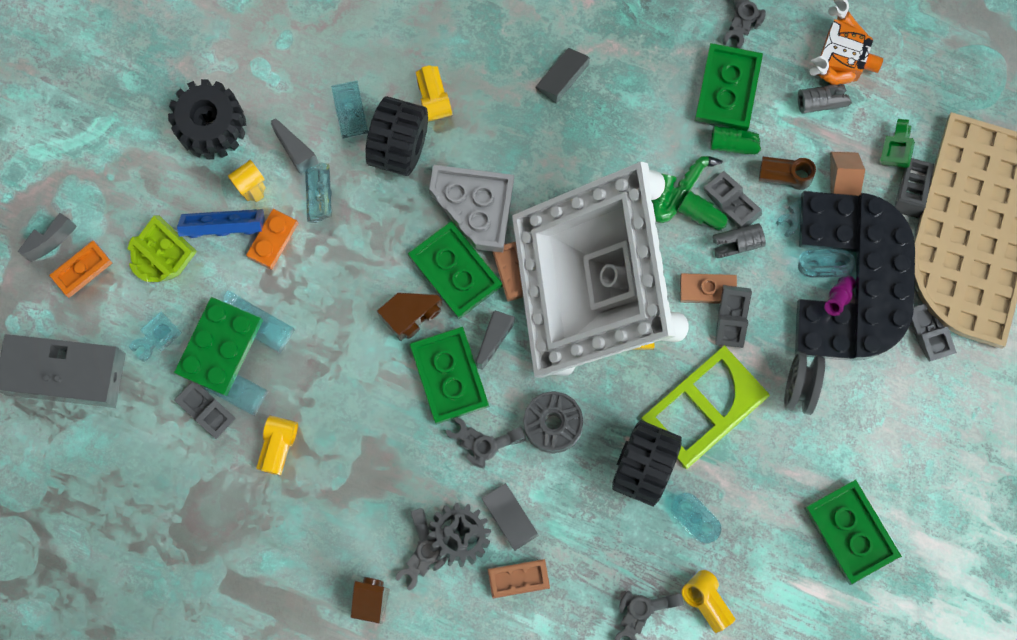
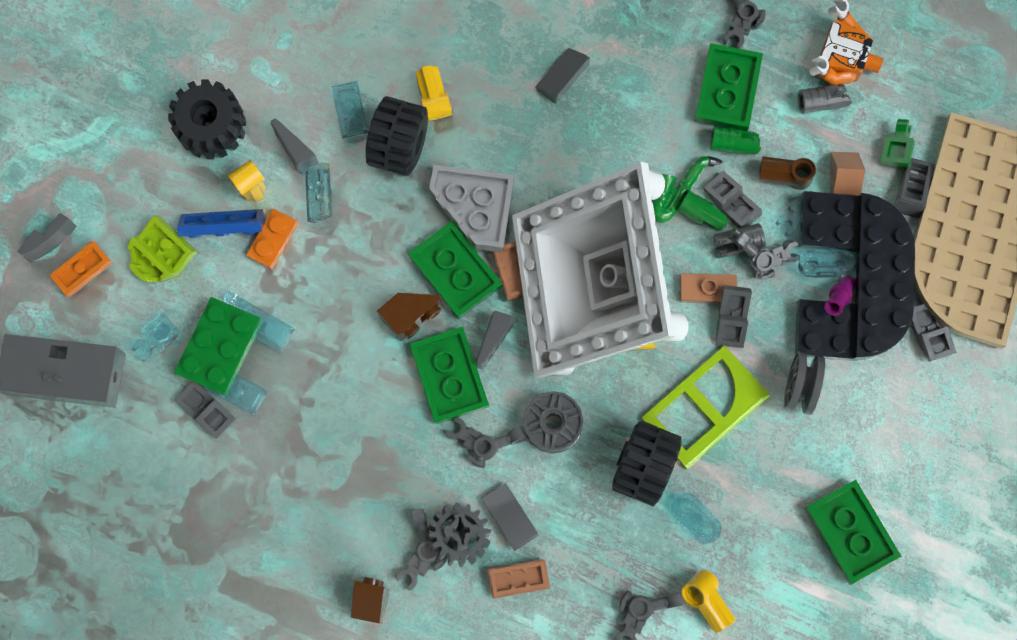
(277, 438): yellow piece -> none
(764, 258): none -> dark grey piece

